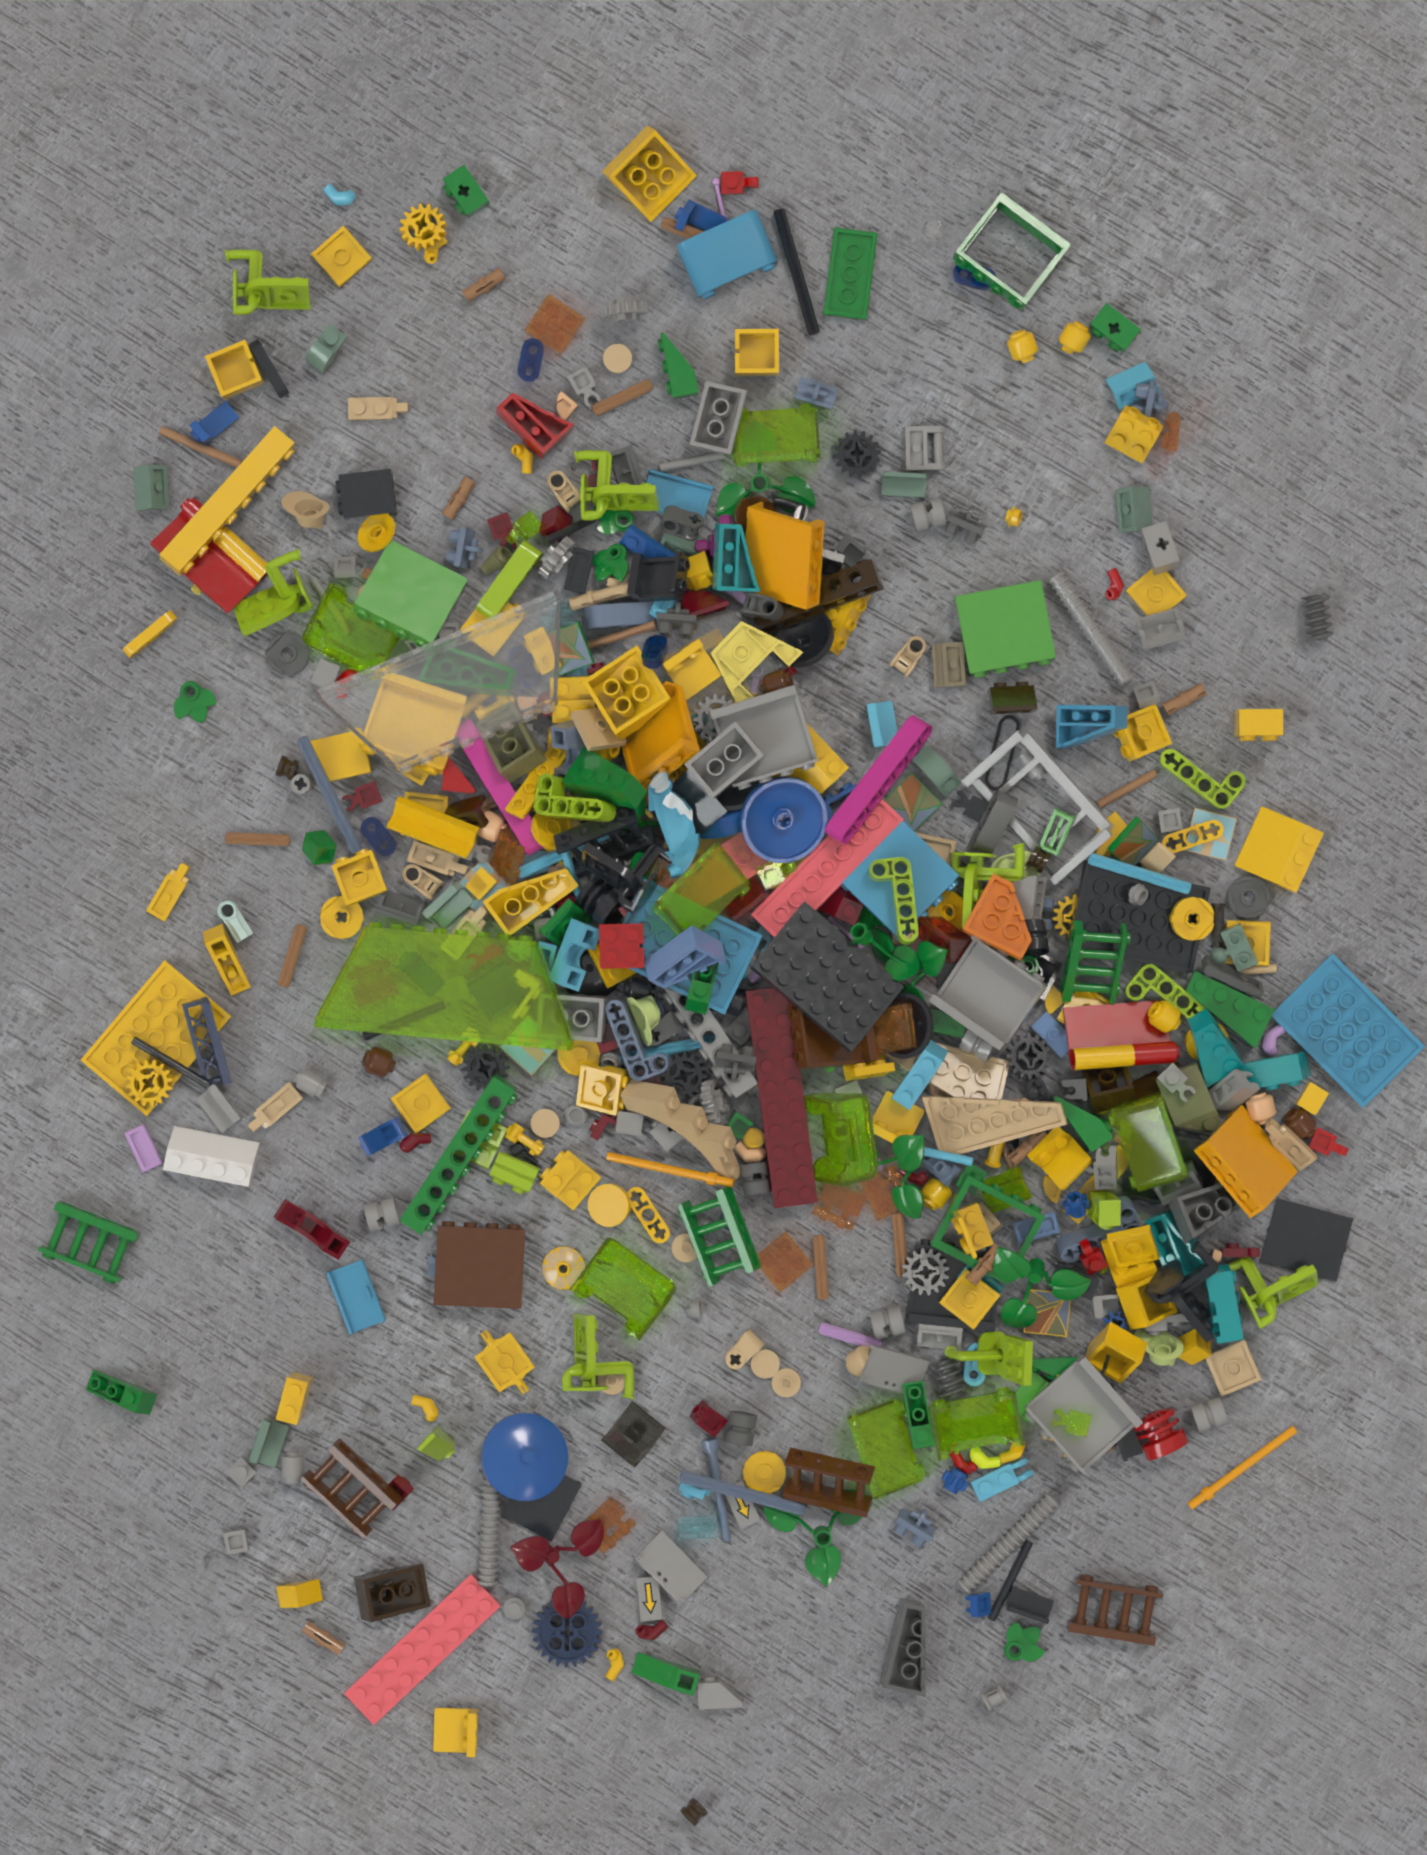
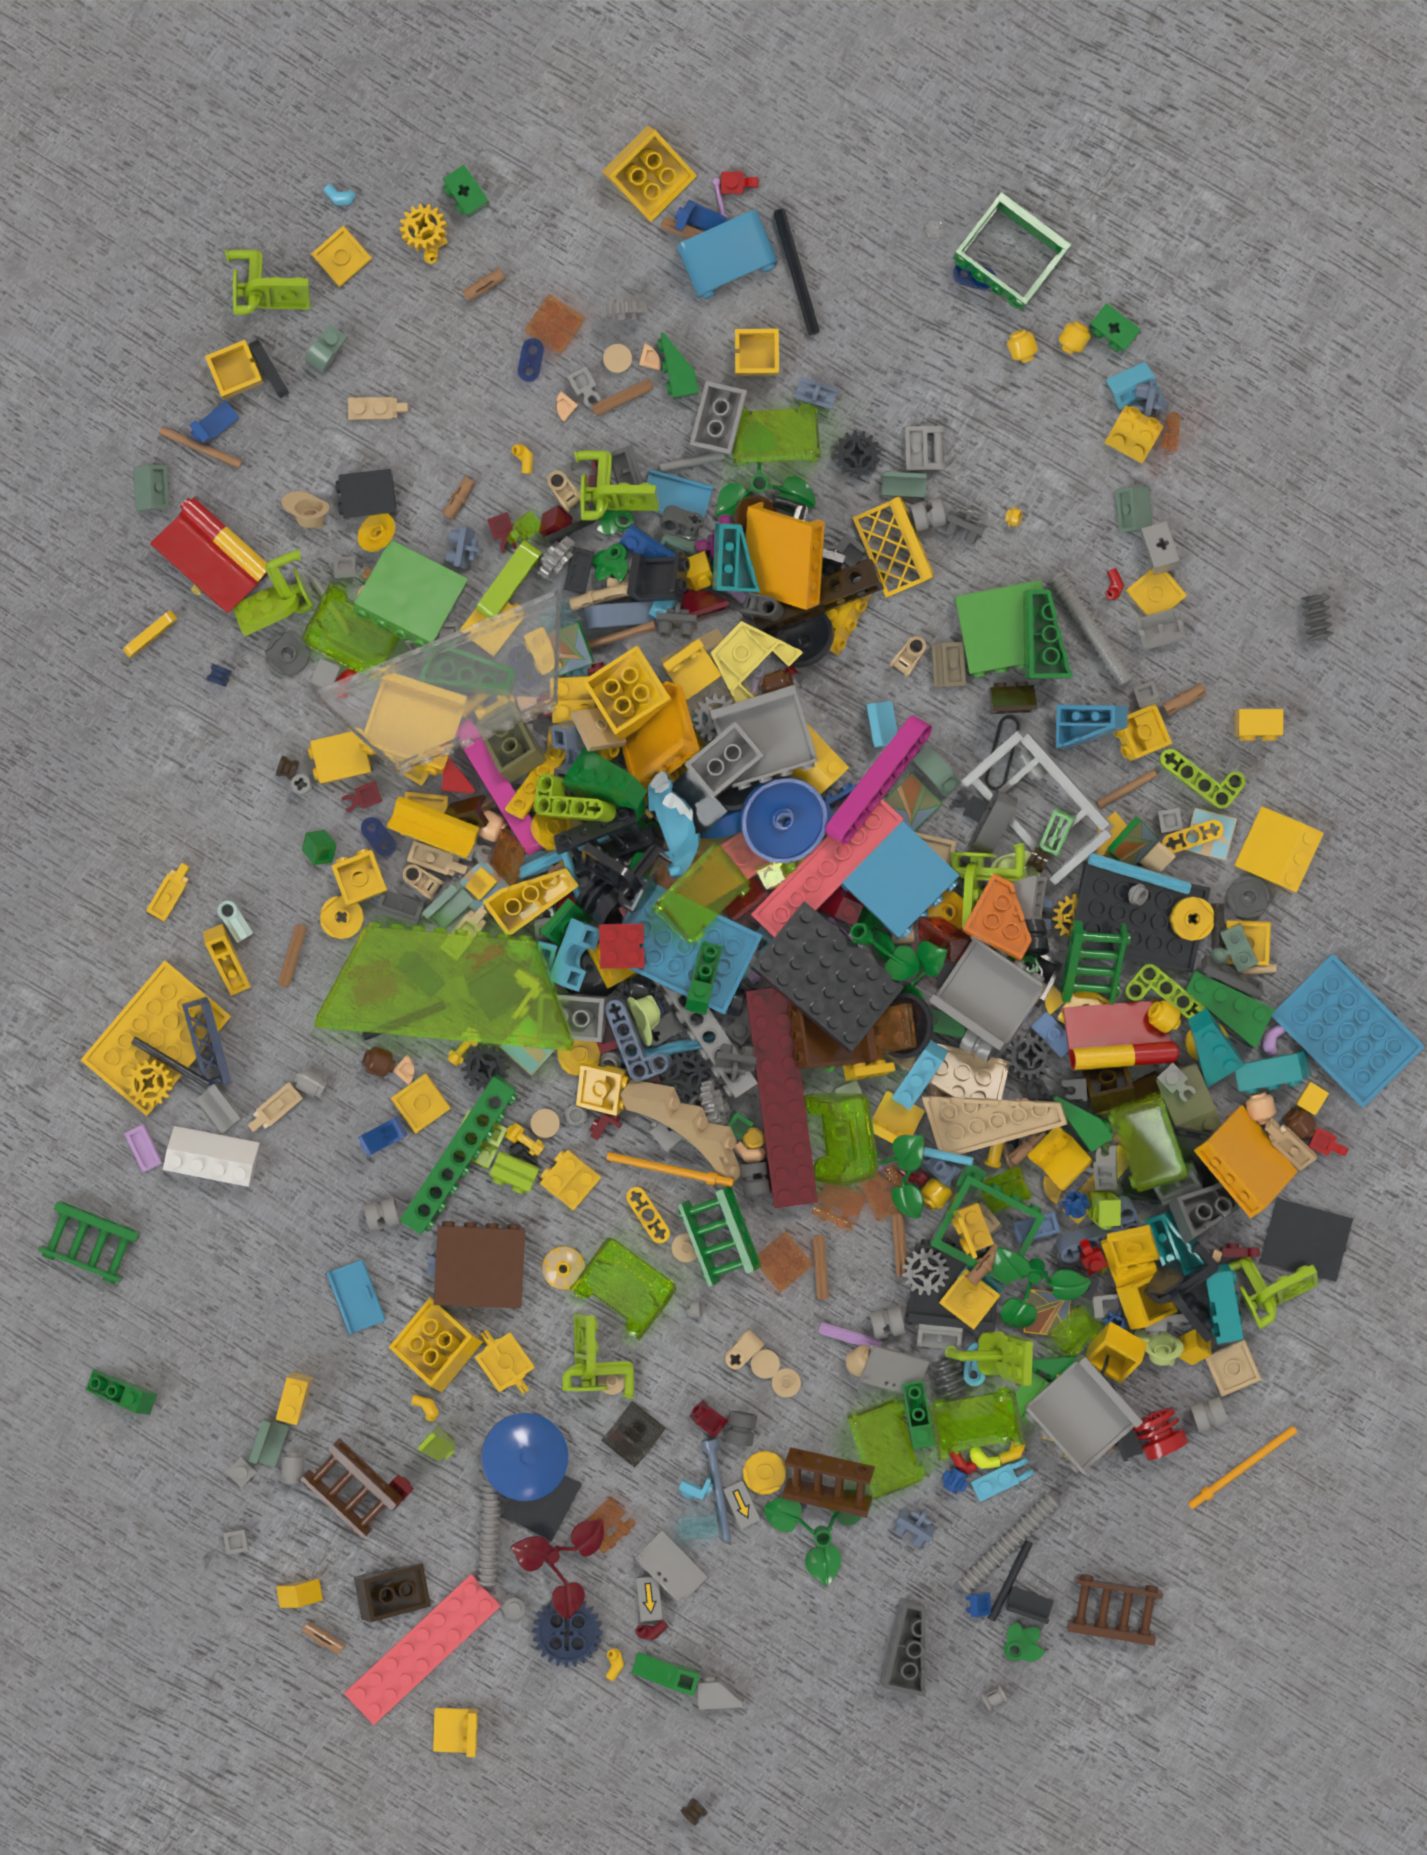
(193, 705): green plate -> none
(219, 675): none -> dark blue wheel
(227, 500): yellow brick -> none
(257, 839): medium nougat axle -> none
(313, 1228): dark red arch -> none
(329, 794): sand blue axle -> none
(405, 1069): none -> light nougat tile
(413, 1140): dark red arm -> none
(435, 1345): none -> yellow slope
(496, 560): olive cone -> none
(534, 425): red wedge -> none
(609, 1205): yellow tile -> none
(628, 1123): light grey panel -> none
(650, 358): none -> light nougat tile
(654, 651): clear blue plate -> none
(682, 956): medium blue wedge -> none
(741, 1492): sand blue axle -> none
(850, 273): green tile -> none
(899, 900): lime beam -> none
(910, 537): none -> yellow fence
(1043, 640): none -> green wedge
(1074, 1331): none -> clear neon green bracket
(1076, 1422): clear neon green plate -> none
(1233, 1090): light grey hinge -> none

